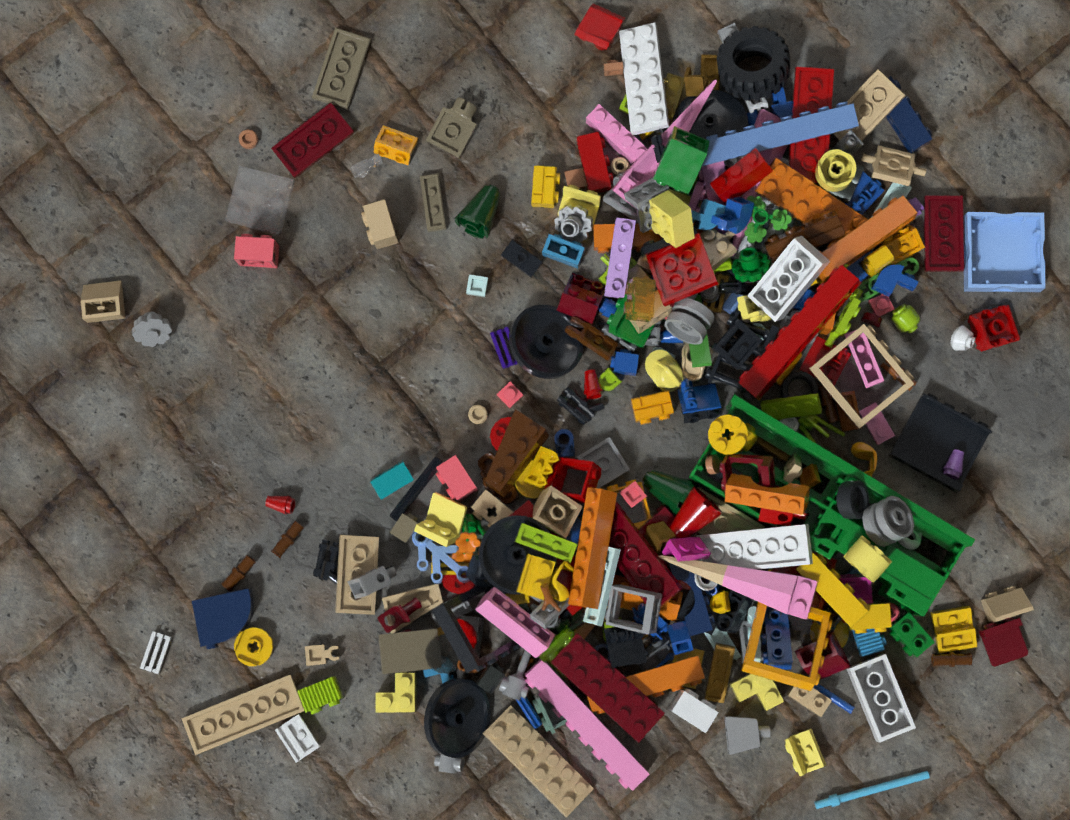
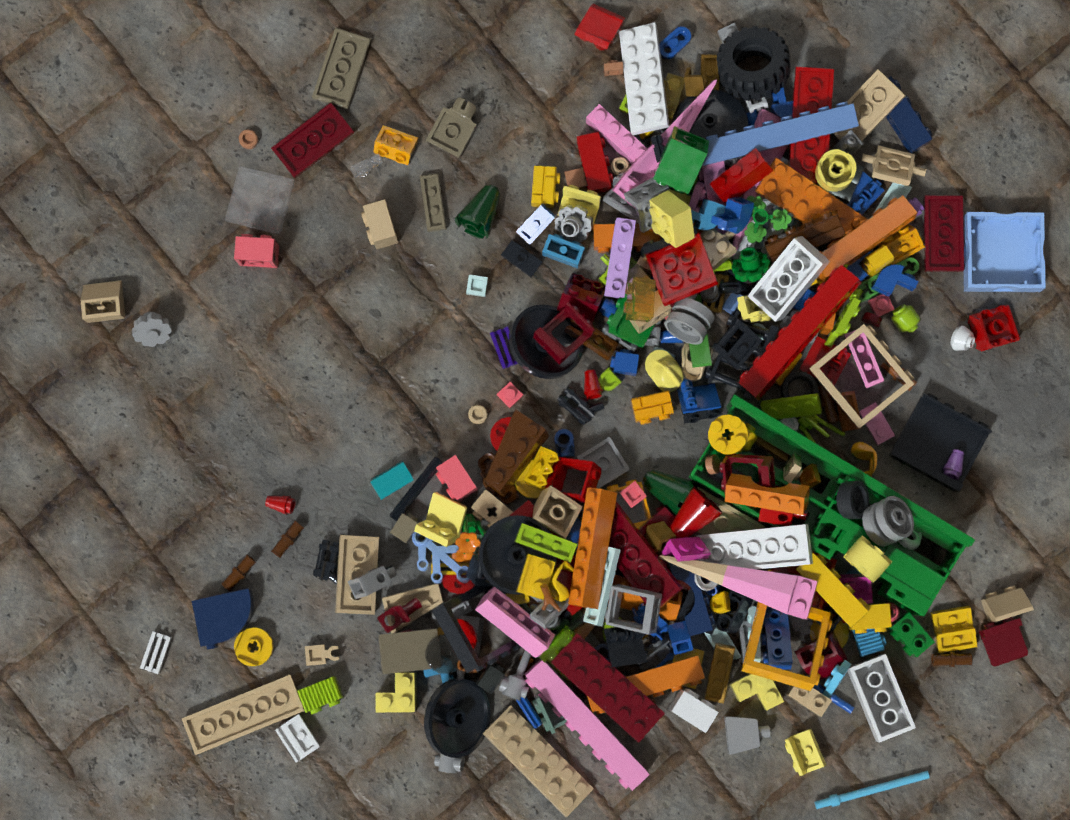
(536, 223): none -> plate
(552, 345): none -> dark red window
(674, 43): none -> blue plate
(838, 674): none -> medium azure plate

